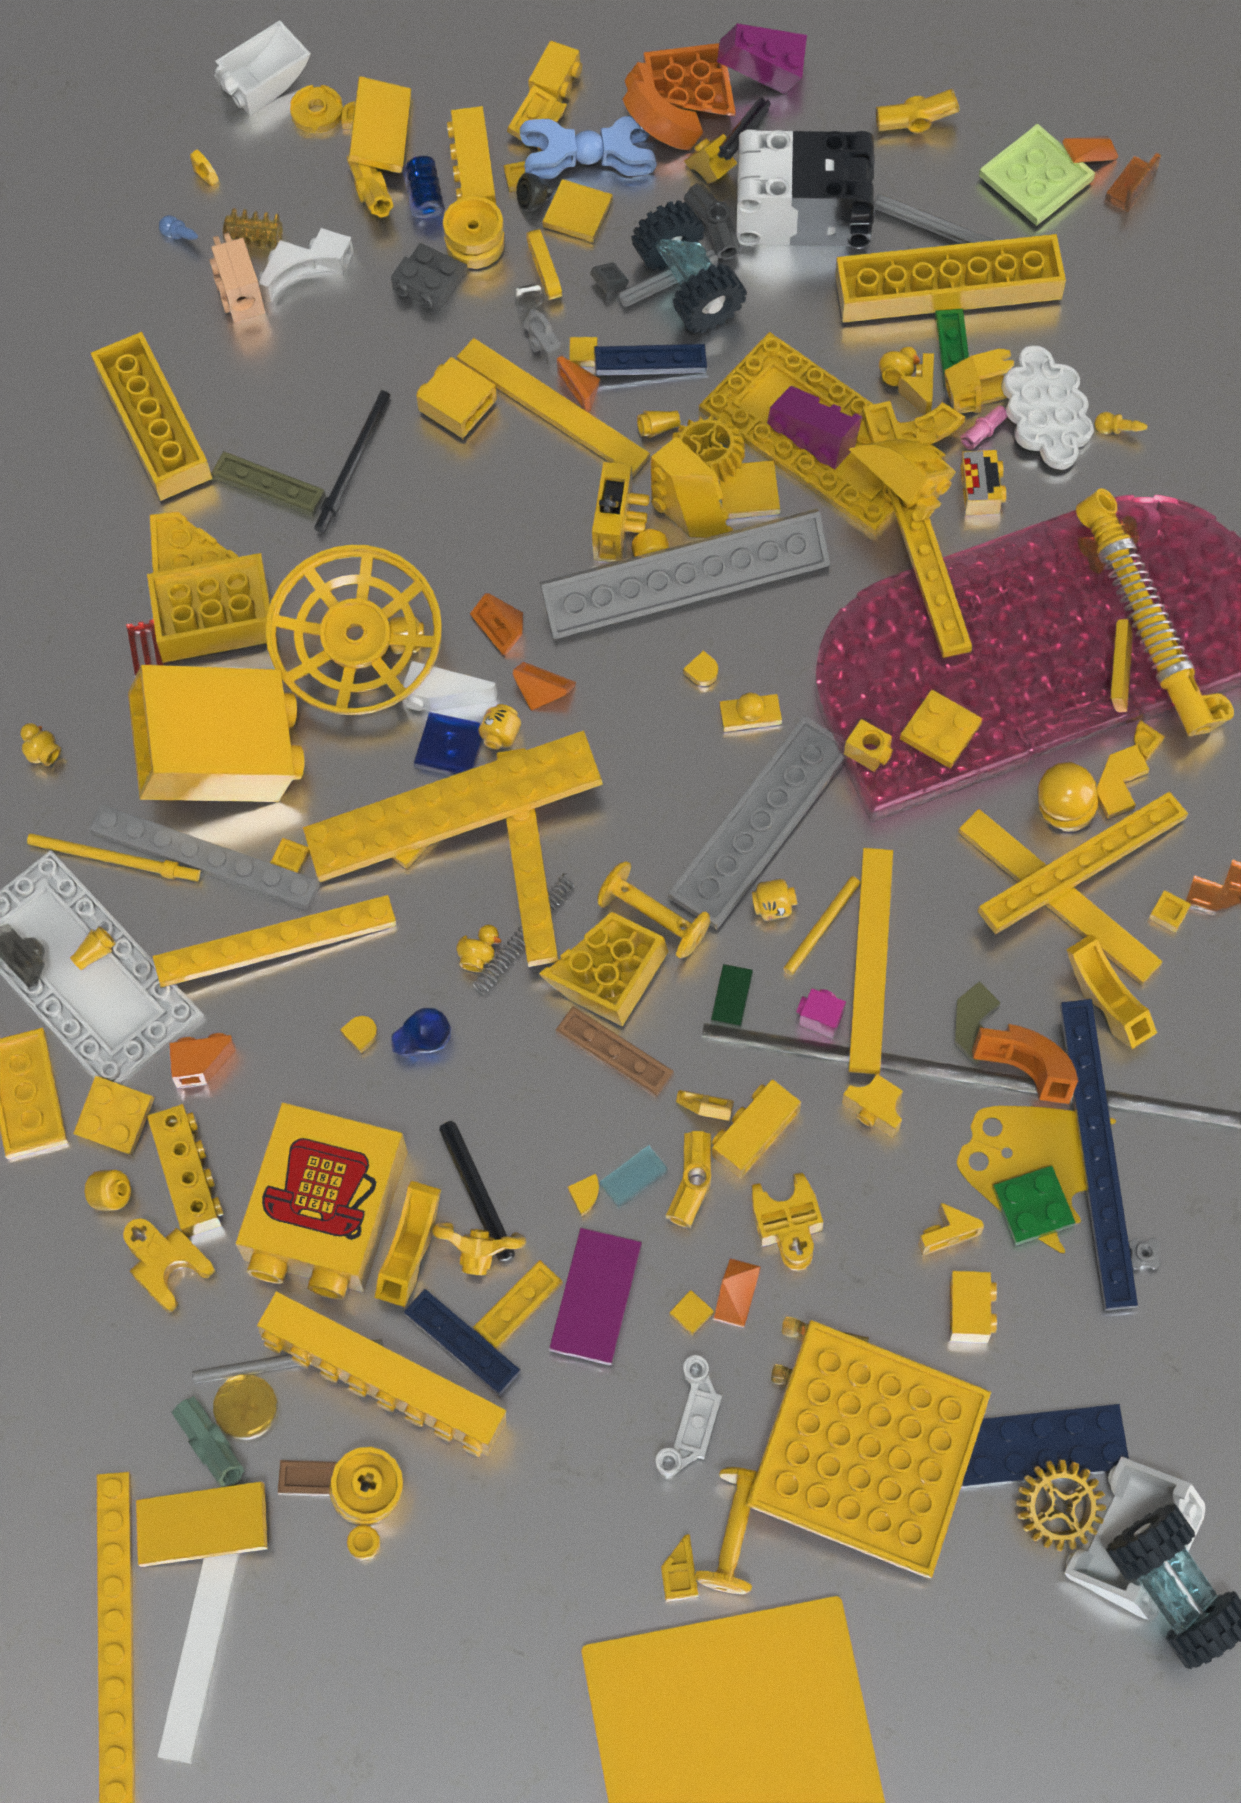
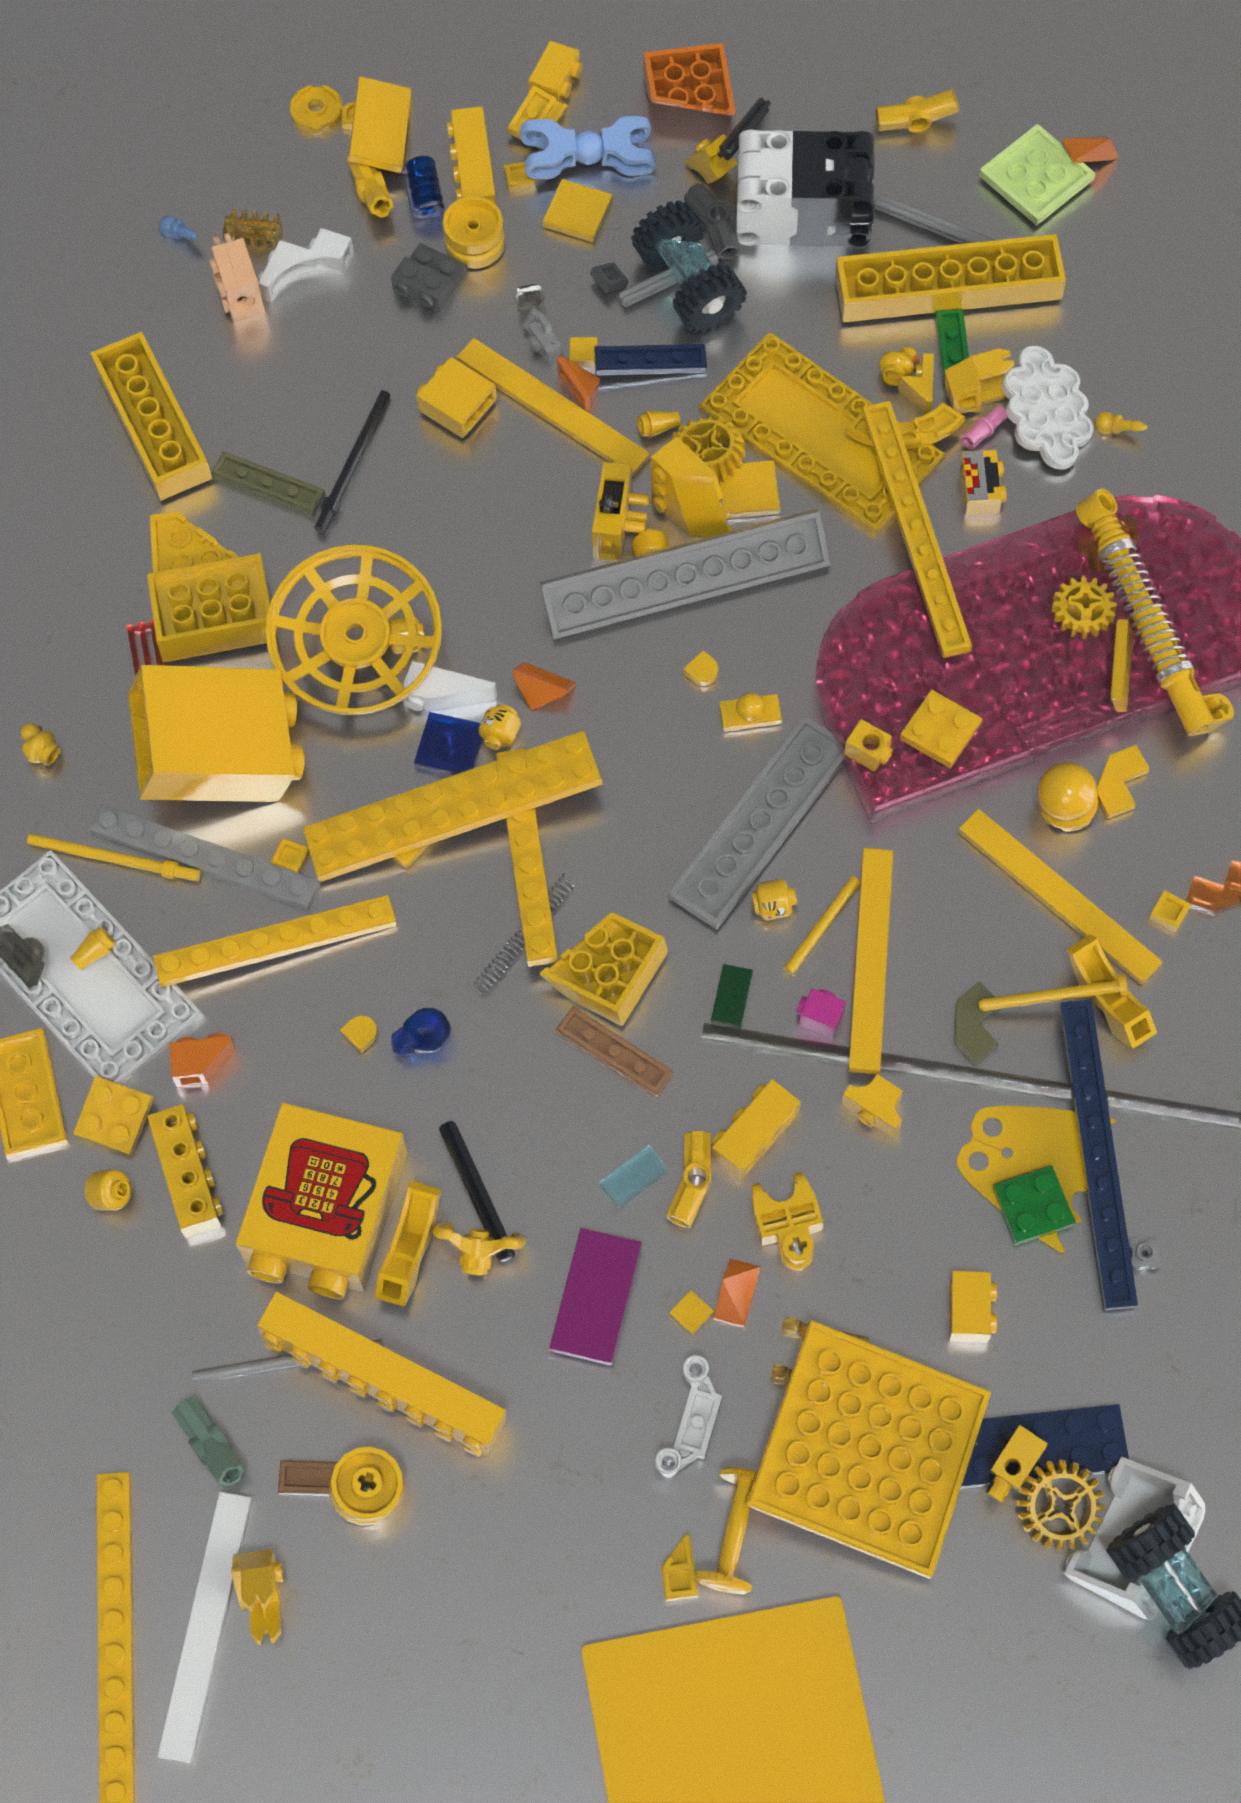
(160, 1258): yellow piece -> none
(201, 1524): yellow tile -> none
(203, 168): yellow tile -> none
(245, 1407): clear yellow tile -> none
(257, 1589): none -> yellow piece
(261, 67): white piece -> none
(363, 1542): yellow tile -> none
(462, 1342): dark blue plate -> none
(476, 952): yellow animal -> none
(499, 621): orange slope -> none
(518, 1305): yellow tile -> none
(532, 192): pearl dark grey brick -> none
(544, 264): yellow beam -> none
(585, 1193): yellow tile -> none
(617, 881): yellow hose -> none
(655, 115): orange arch -> none
(706, 1105): yellow tile -> none
(764, 55): magenta wedge -> none
(815, 426): magenta wedge -> none
(909, 471): yellow piece -> none
(957, 1228): yellow slope -> none
(1022, 1449): none -> yellow torso
(1032, 1053): orange arch -> none
(1056, 994): none -> yellow bar
(1082, 862): yellow plate -> none
(1089, 595): none -> yellow gear
(1132, 182): clear orange panel -> none
(1147, 739): yellow tile -> none

